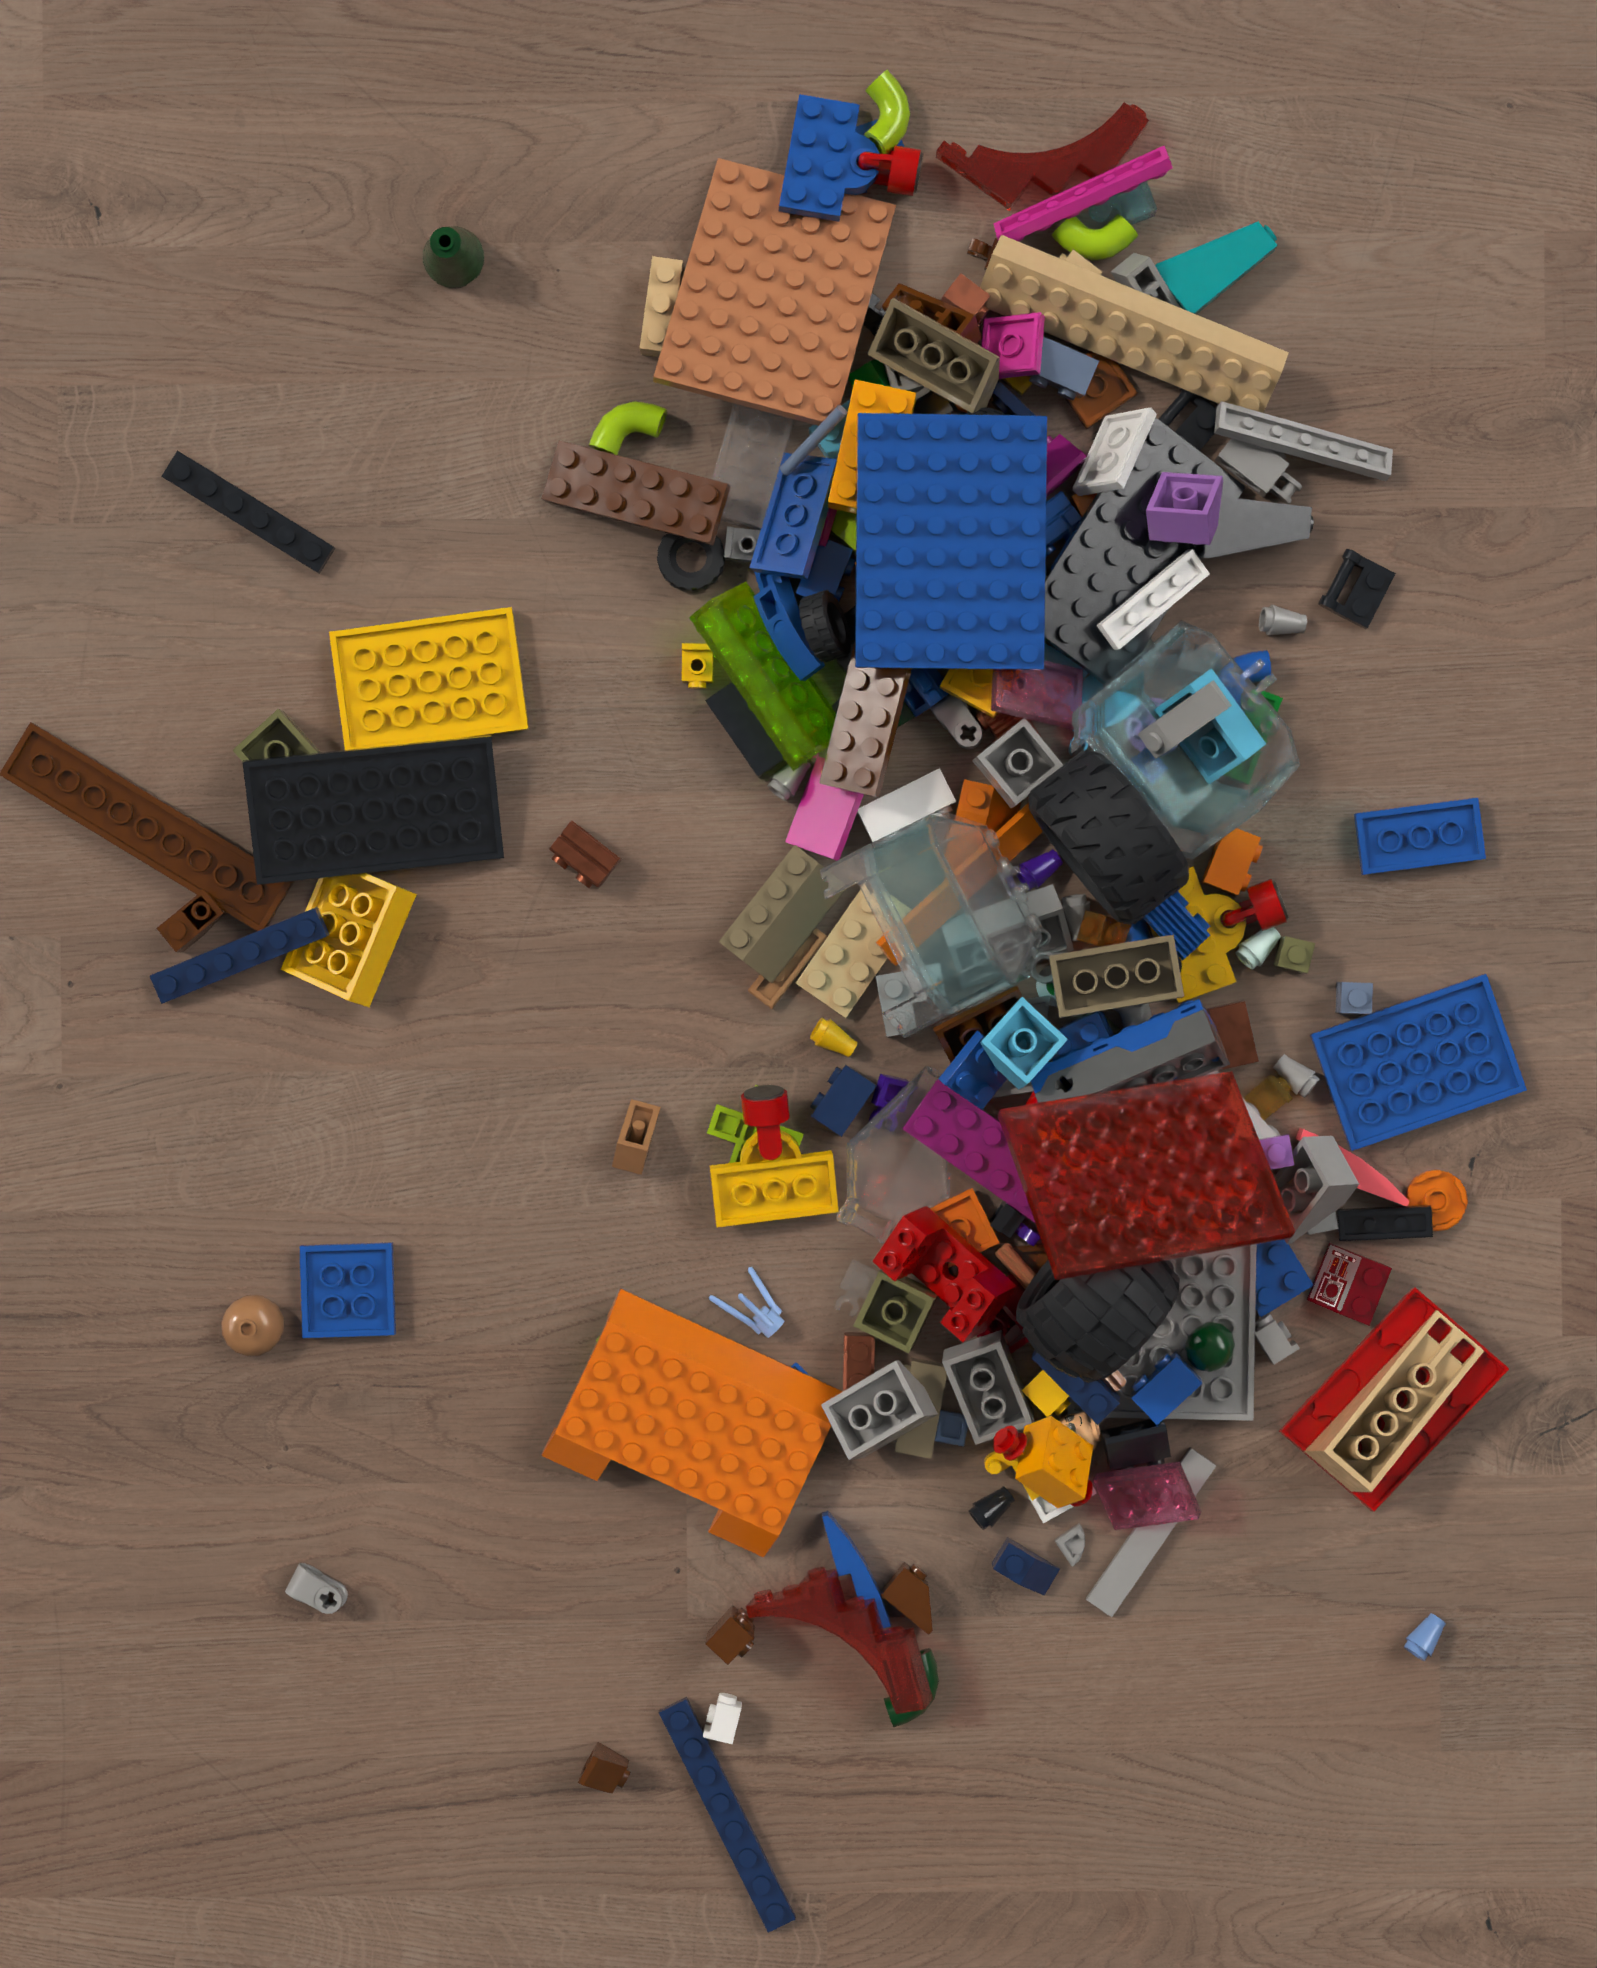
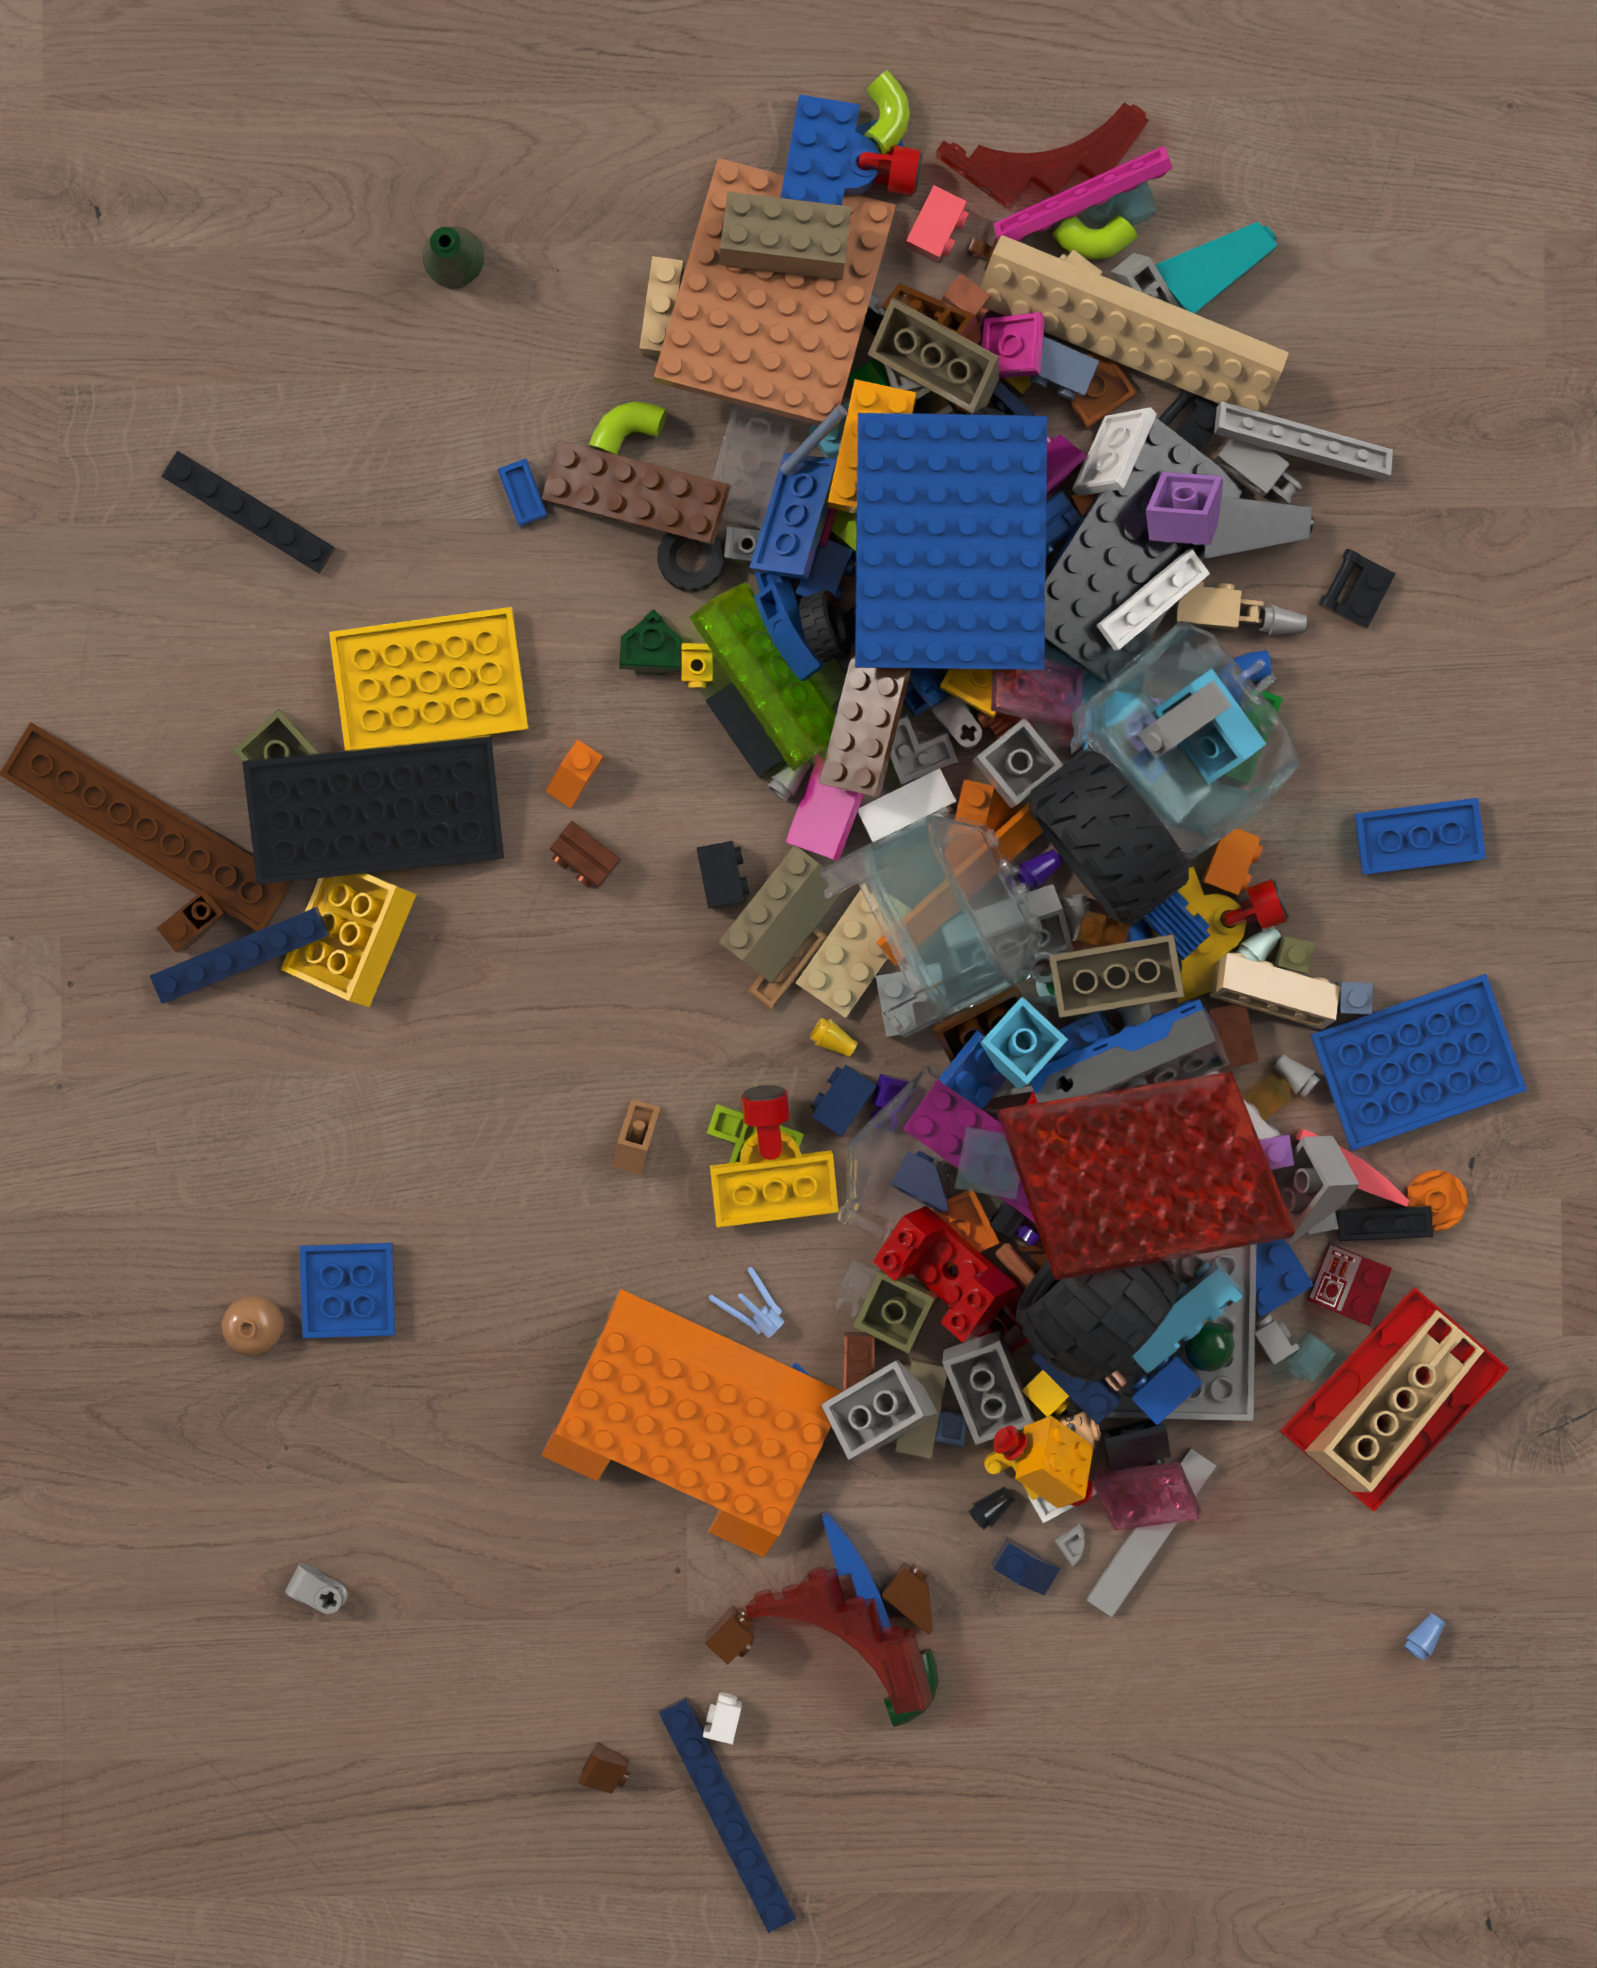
(522, 492): none -> blue tile
(575, 773): none -> orange slope
(651, 647): none -> dark green plate
(721, 874): none -> black brick
(785, 235): none -> dark tan brick
(915, 758): none -> light grey plate
(921, 1181): none -> dark blue slope
(936, 224): none -> coral brick
(987, 1164): none -> clear light blue plate
(1196, 1301): none -> medium azure wedge
(1216, 607): none -> tan brick
(1275, 990): none -> tan brick
(1310, 1358): none -> clear light blue brick

